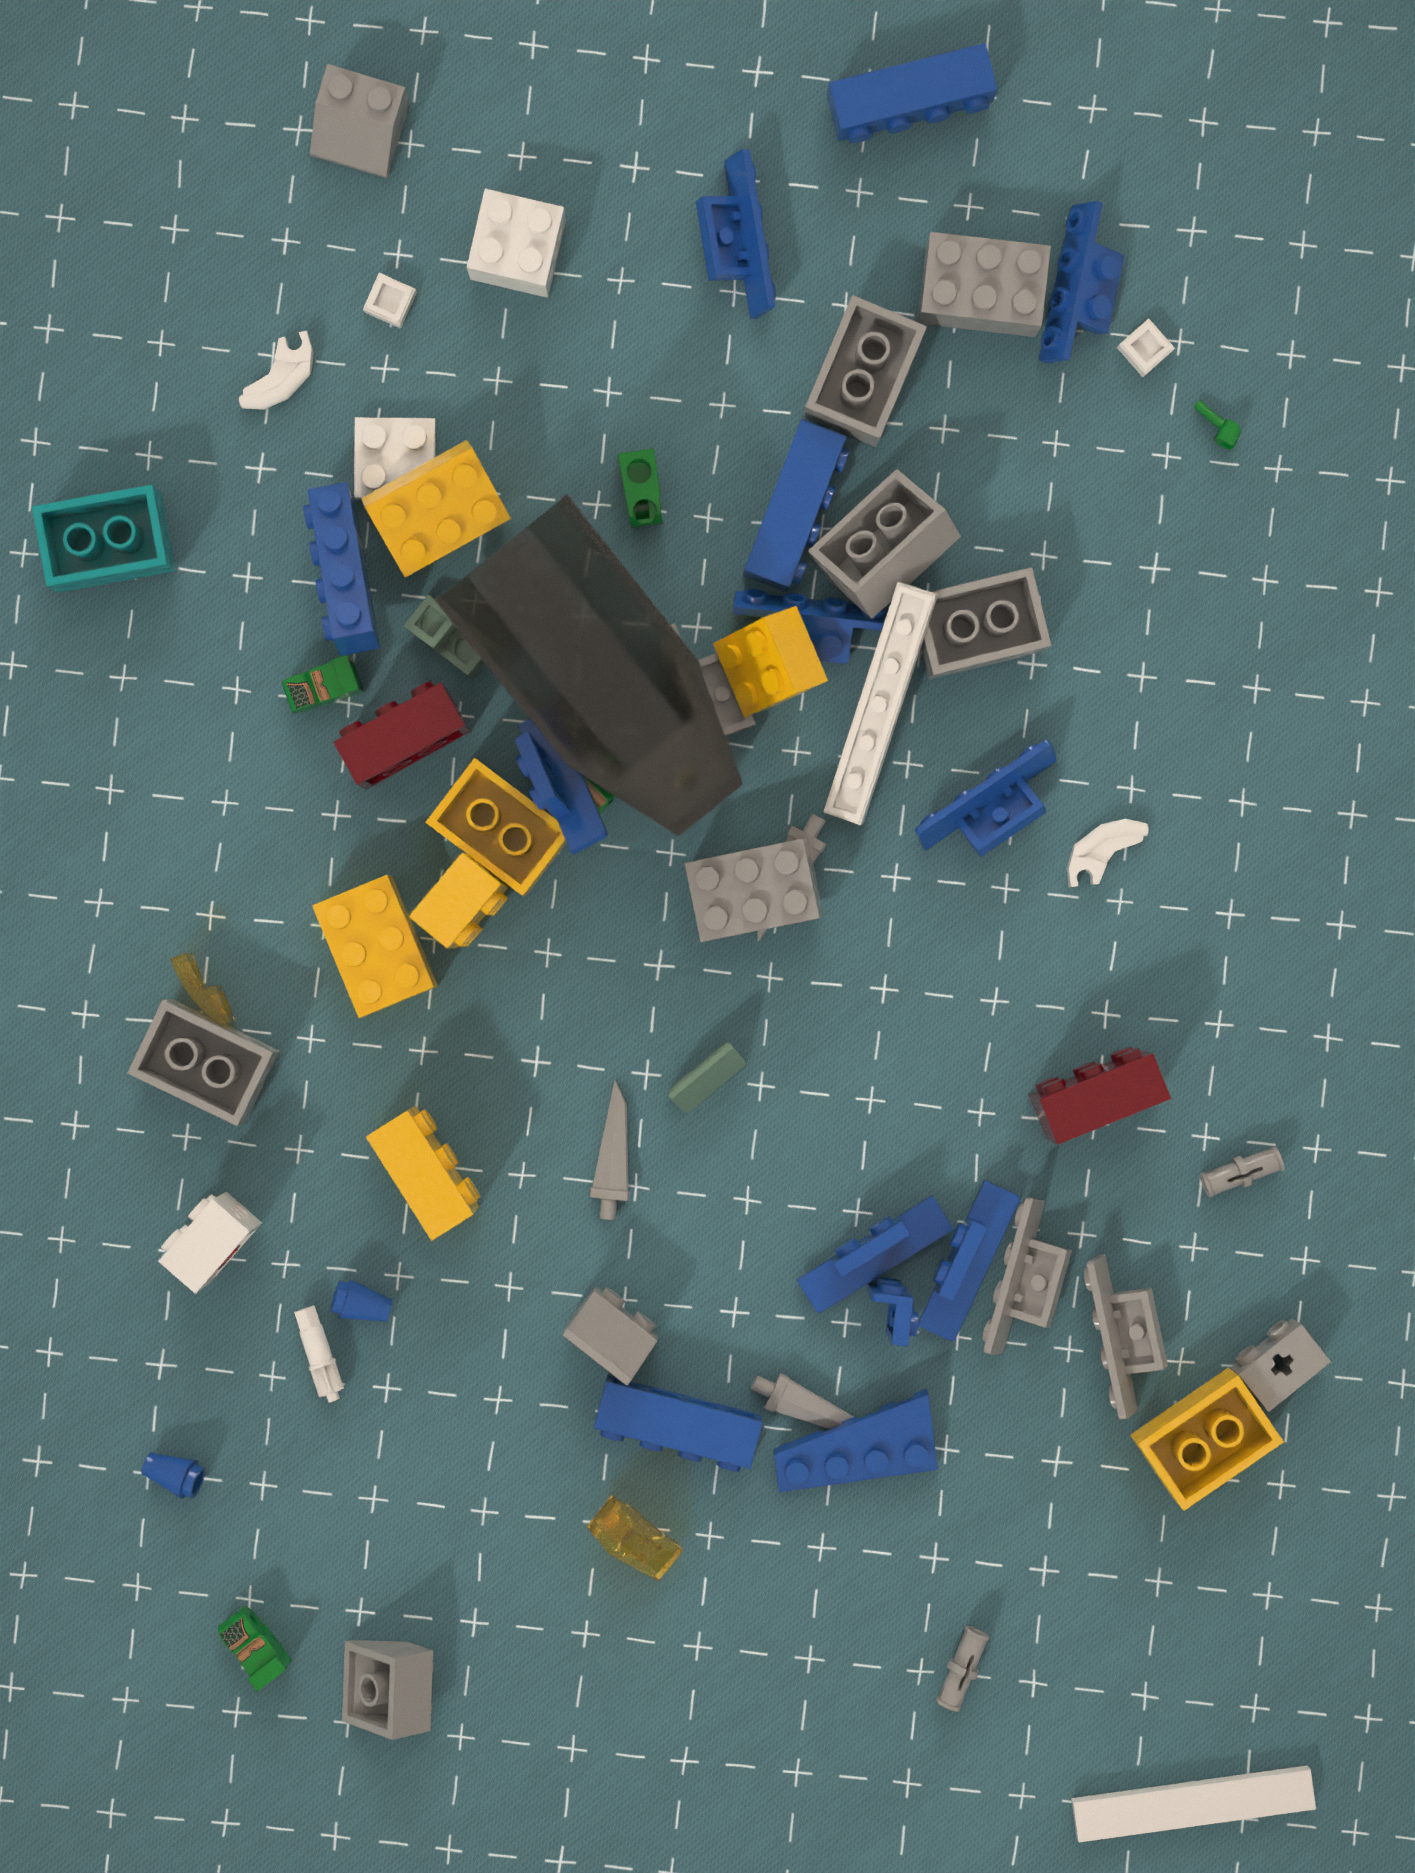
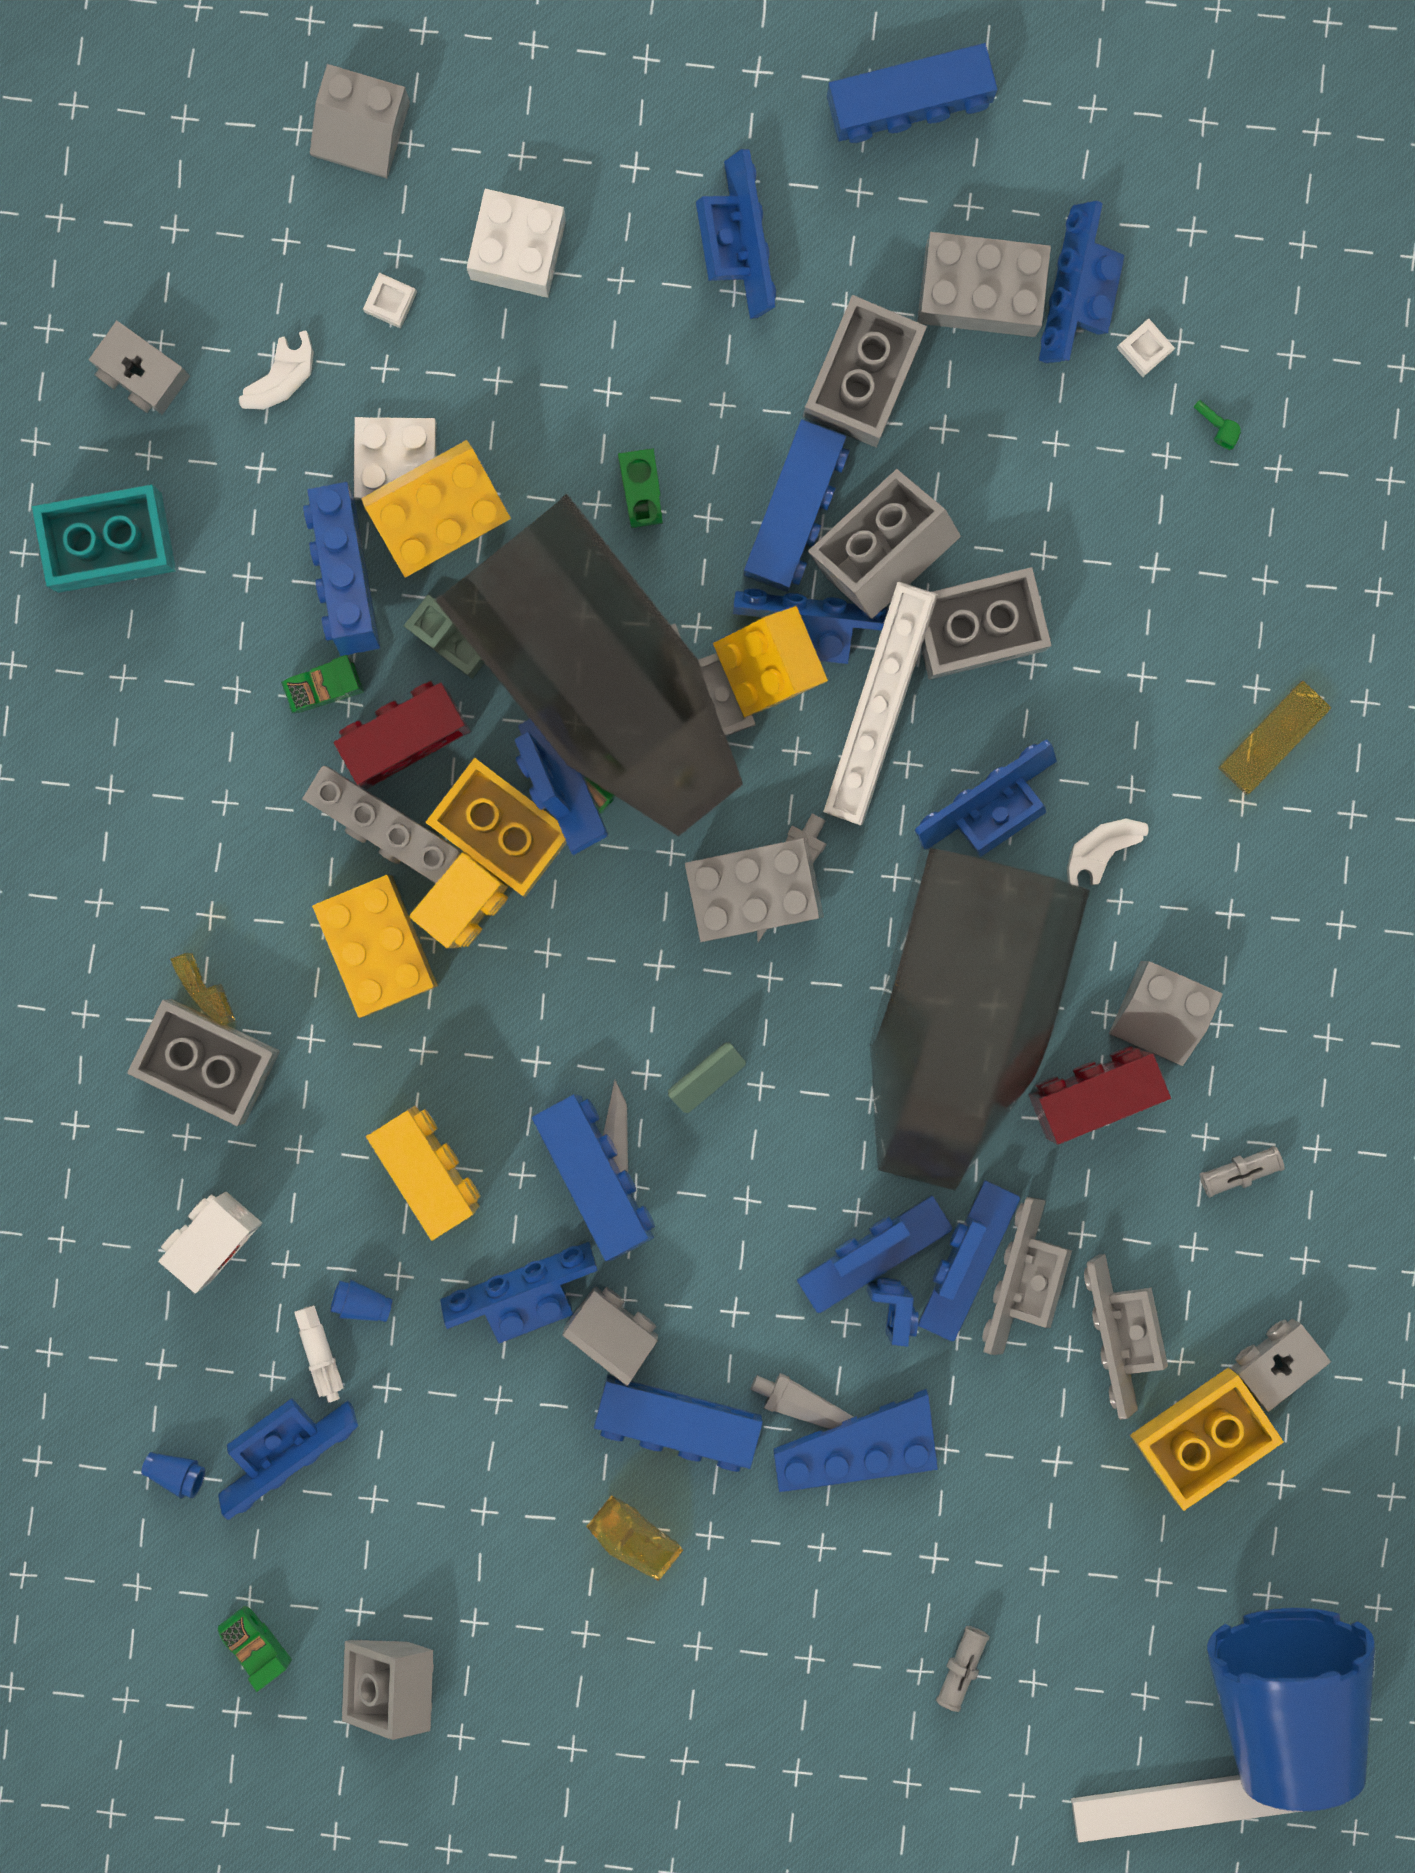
(123, 350): none -> light grey brick
(278, 1449): none -> blue bracket
(381, 824): none -> light grey bracket
(522, 1297): none -> blue bracket
(593, 1176): none -> blue brick
(966, 1009): none -> clear smoke windscreen
(1165, 1012): none -> light grey slope
(1274, 737): none -> clear yellow tile
(1296, 1705): none -> blue cone

